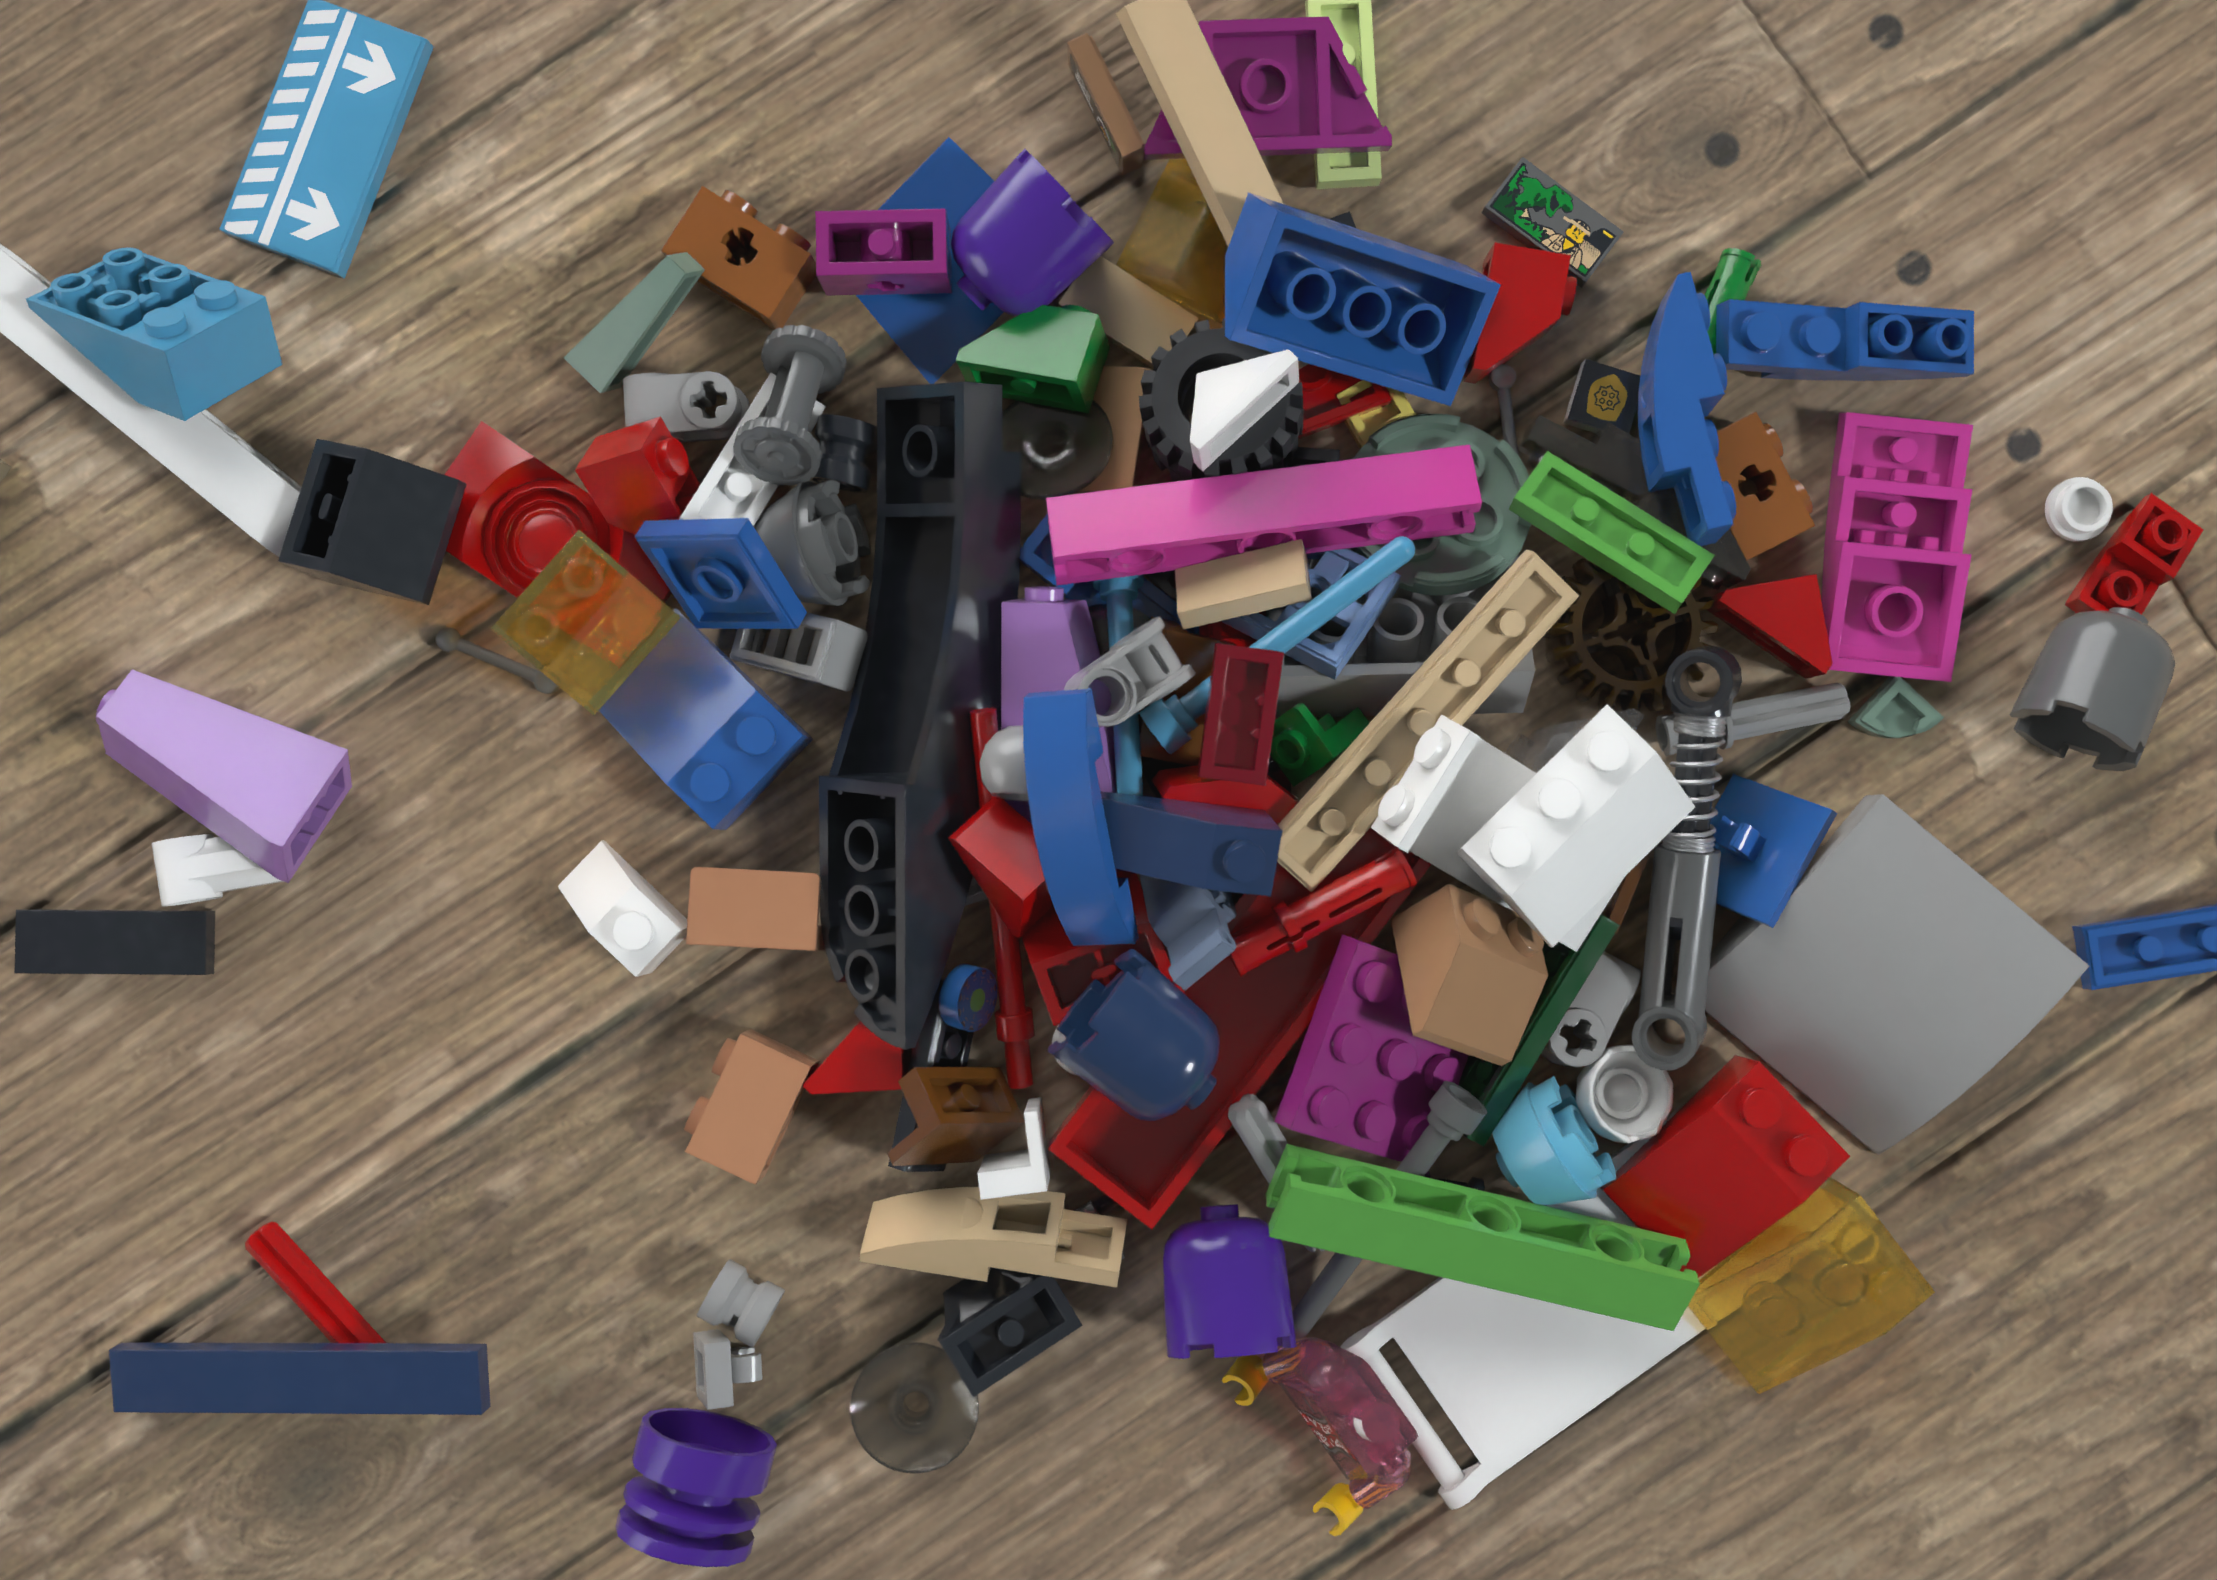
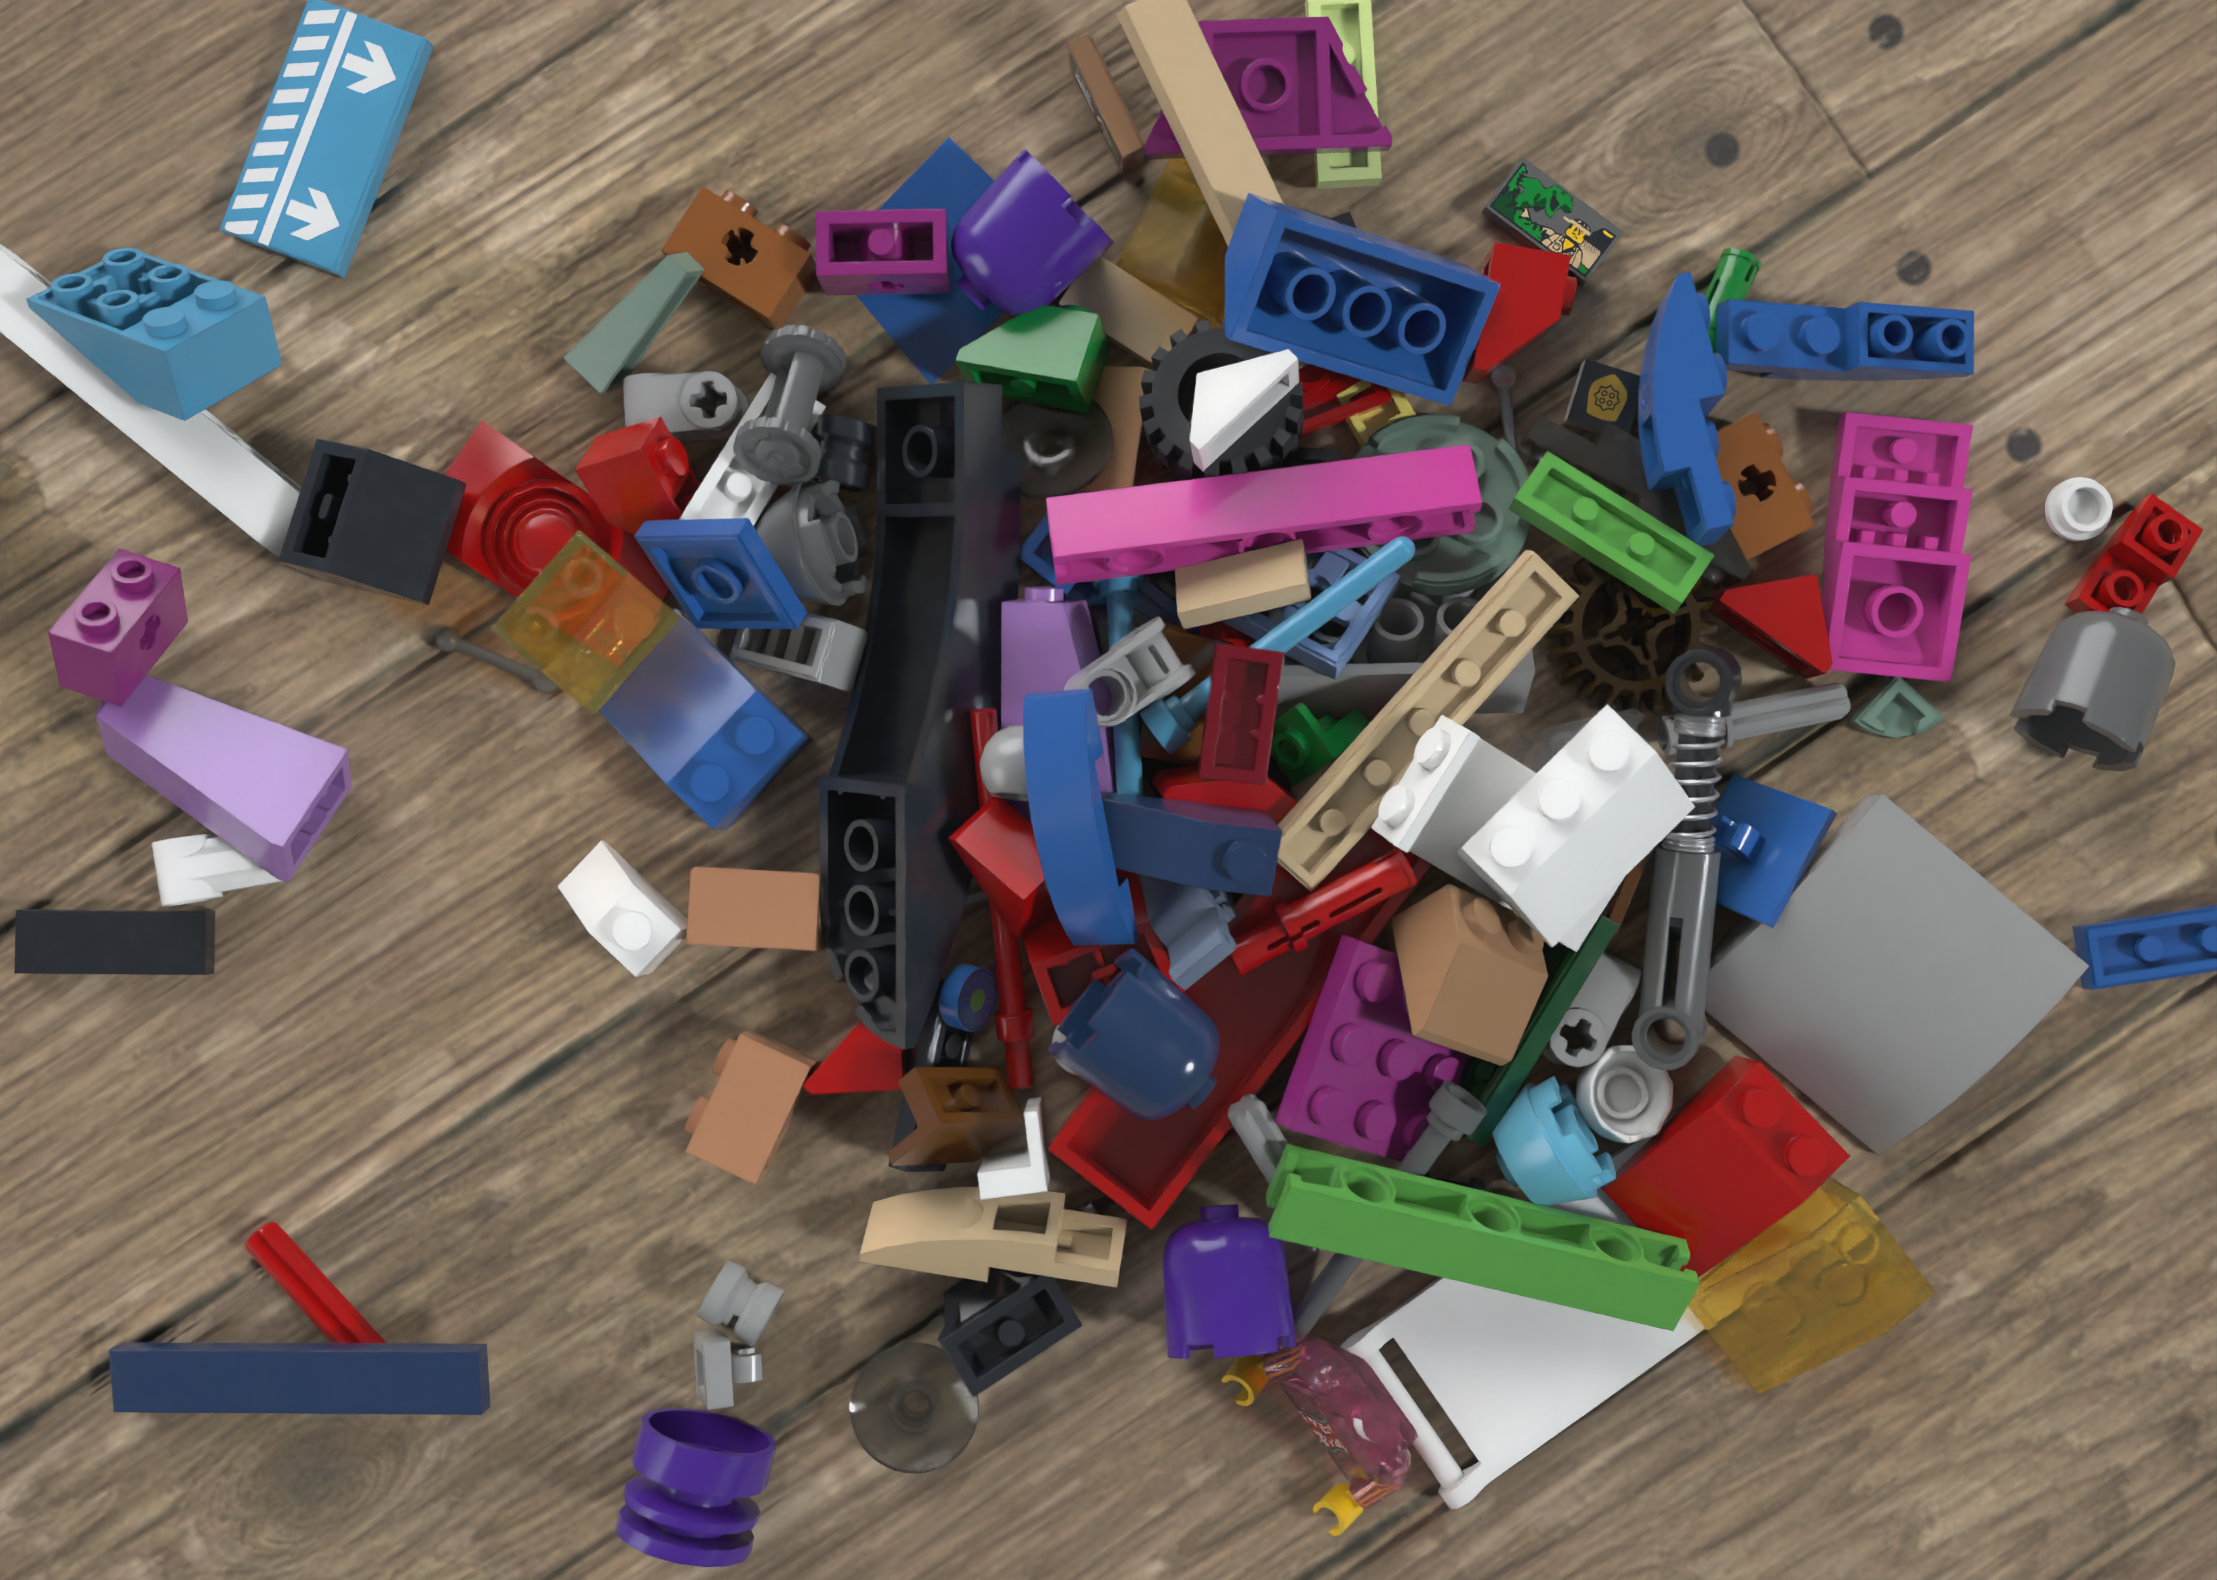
(119, 627): none -> magenta brick

